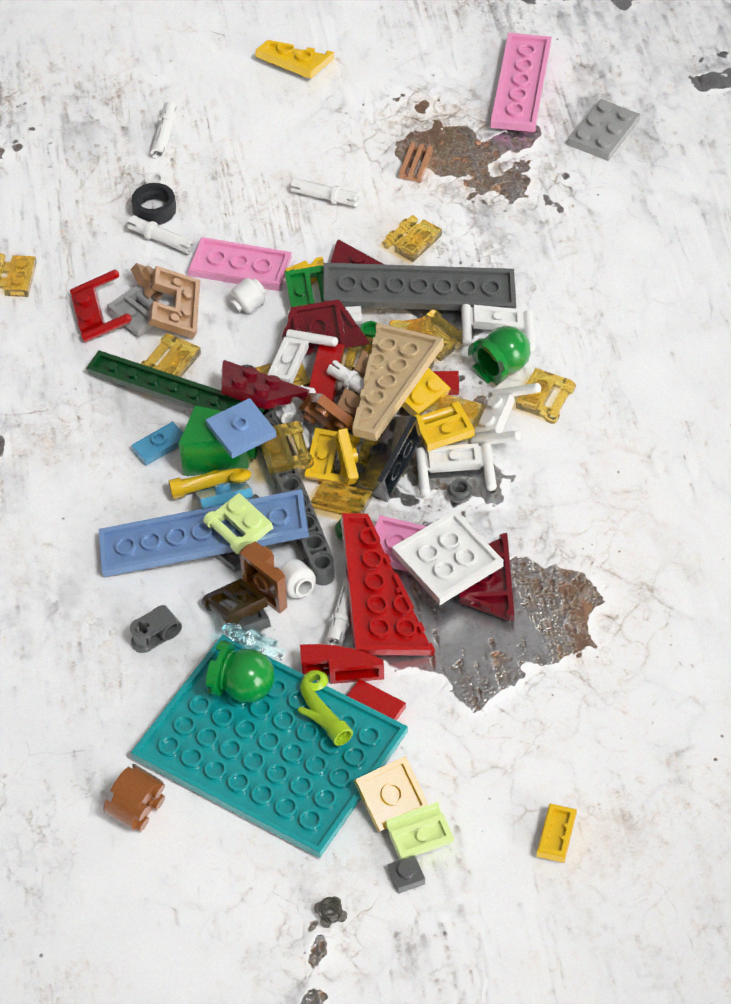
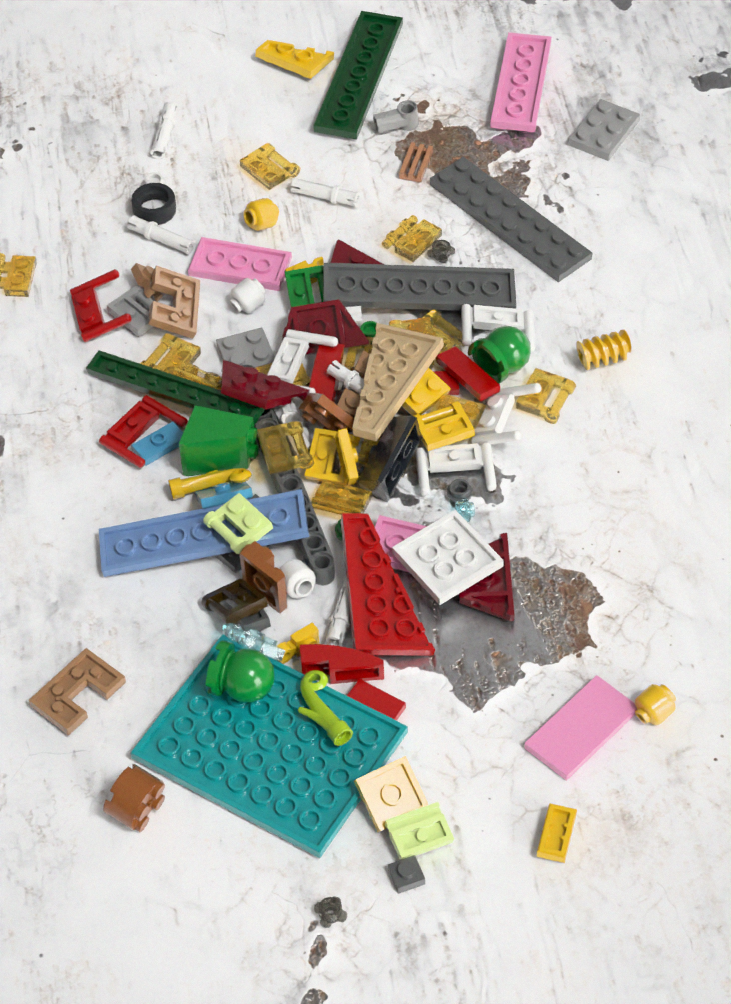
(56, 697): none -> medium nougat plate
(134, 424): none -> red plate
(156, 627): dark grey piece -> none
(197, 375): none -> clear yellow plate
(241, 428): medium blue plate -> none
(246, 348): none -> light grey plate
(261, 214): none -> yellow head
(265, 170): none -> clear yellow plate
(306, 635): none -> yellow plate
(358, 75): none -> dark green plate
(403, 117): none -> light grey piece
(441, 251): none -> clear smoke plate
(465, 509): none -> clear light blue plate
(468, 373): none -> red tile
(511, 219): none -> dark grey plate
(581, 727): none -> bright pink tile
(603, 348): none -> yellow piece
(655, 704): none -> yellow head

